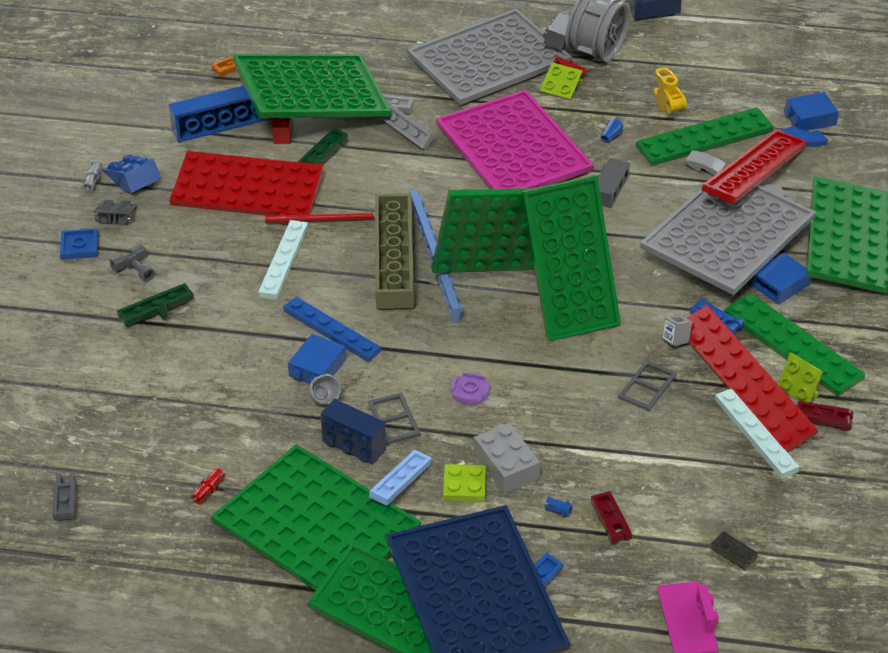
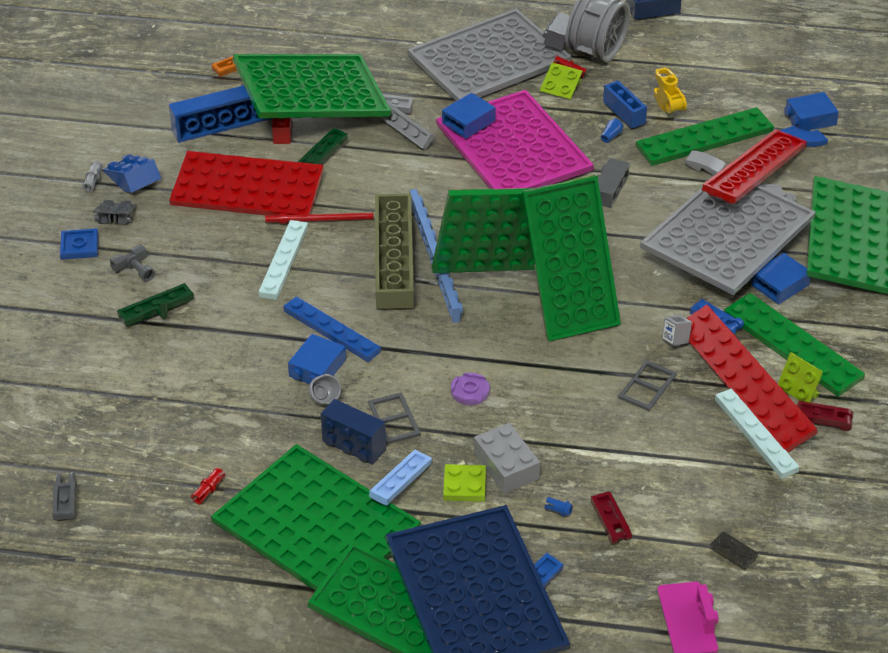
(468, 115): none -> blue brick
(625, 104): none -> blue brick

